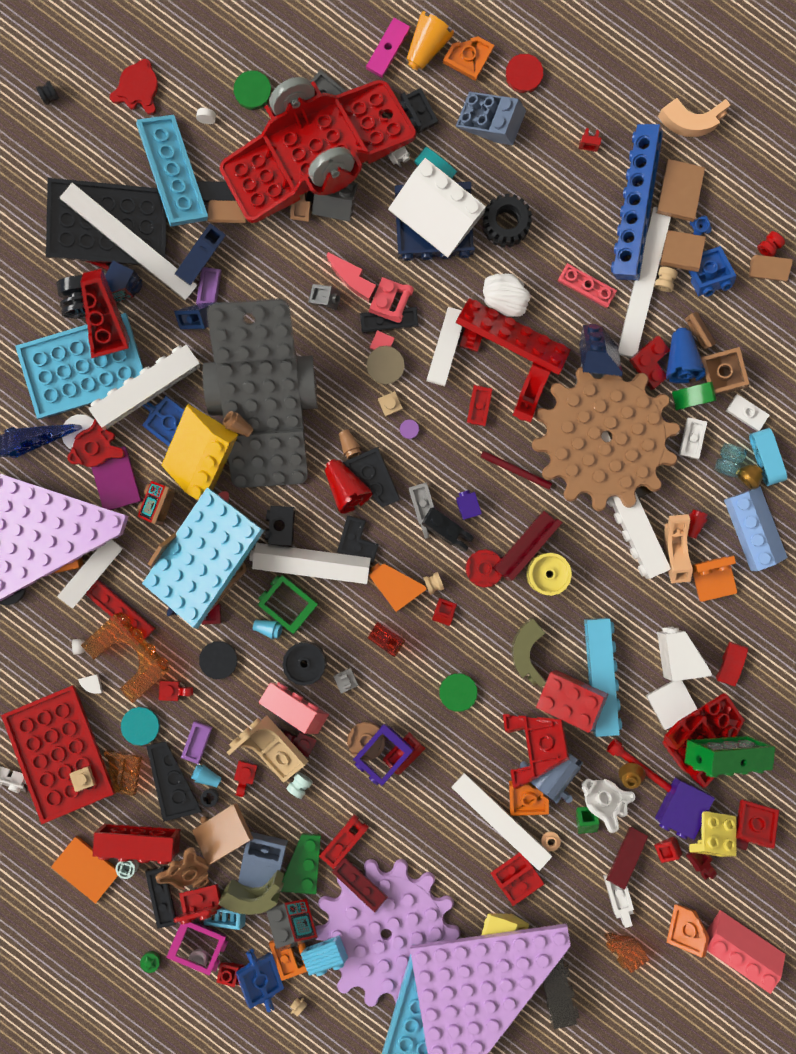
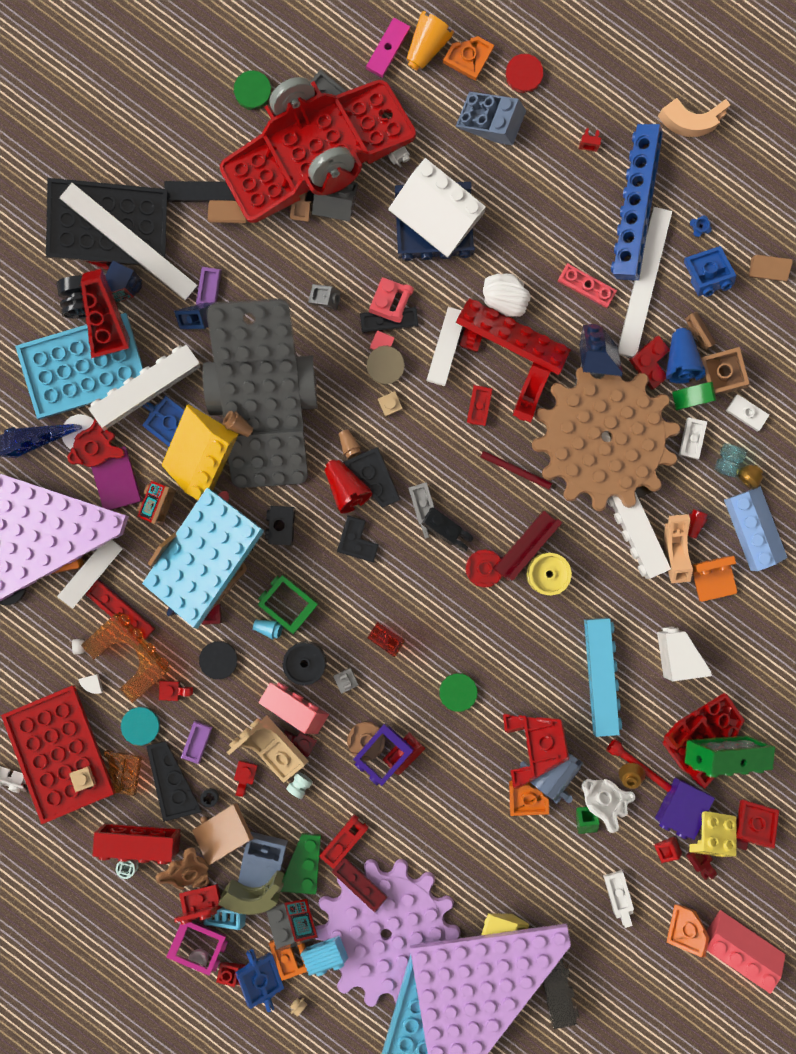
(47, 92): black wheel -> none
(84, 871): orange tile -> none
(137, 86): red tile -> none
(150, 962): green tile -> none
(161, 899): black tile -> none
(172, 170): medium azure plate -> none
(200, 254): dark blue slope -> none
(205, 776): medium azure cone -> none
(206, 116): white tile -> none
(310, 563): white brick -> none
(351, 277): coral slope -> none
(395, 586): orange slope -> none
(409, 429): medium lavender tile -> none
(418, 110): black bracket -> none
(433, 583): tan wheel -> none
(436, 160): teal slope -> none
(444, 612): red slope -> none
(468, 505): dark purple brick -> none
(502, 821): white slope -> none
(507, 205): black tyre -> none
(517, 878): red slope -> none
(521, 648): olive arch -> none
(551, 835): light nougat plate -> none
(572, 701): brick -> none
(627, 858): dark red tile -> none
(628, 949): clear orange slope -> none
(665, 279): tan wheel -> none
(671, 703): white tile -> none
(680, 190): medium nougat tile -> none
(683, 251): medium nougat tile -> none
(733, 663): red slope -> none
(768, 456): medium azure beam -> none
(771, 244): red wheel -> none

